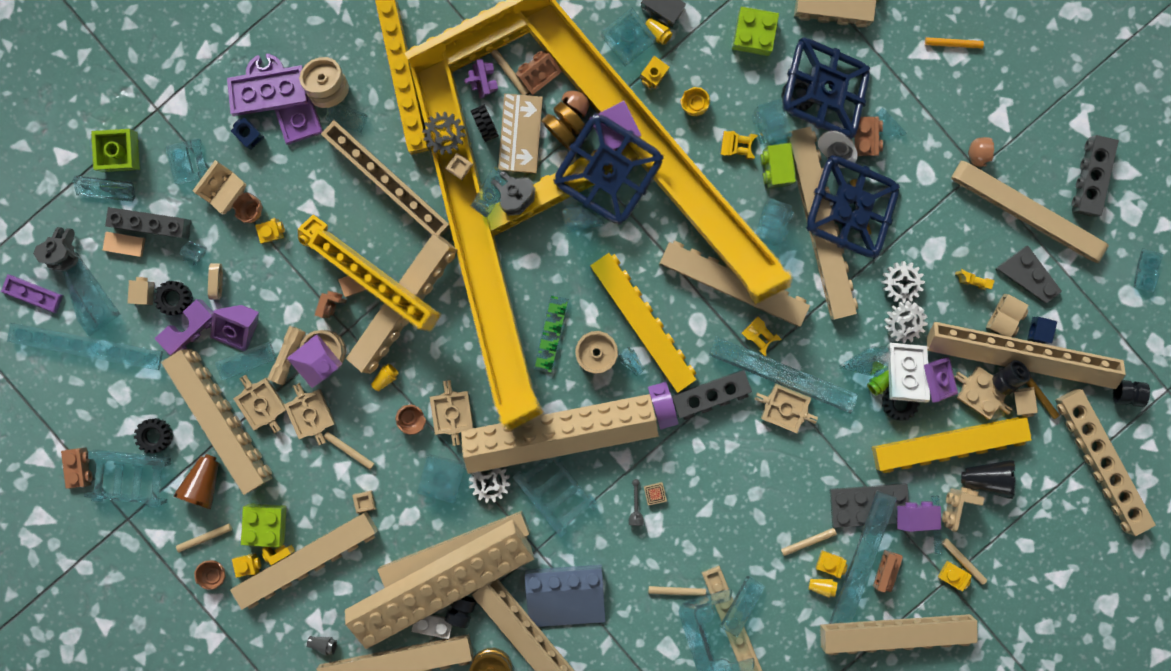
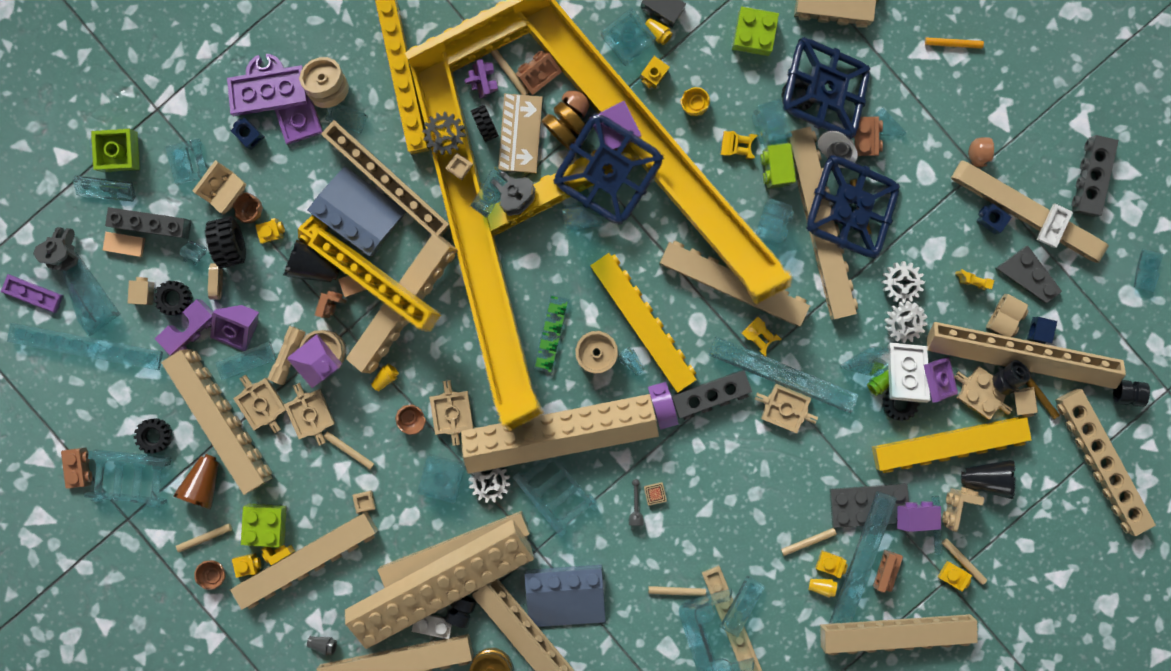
(225, 242): none -> black tyre
(309, 264): none -> black cone
(357, 211): none -> sand blue slope
(1002, 218): none -> dark blue brick
(1054, 225): none -> white plate

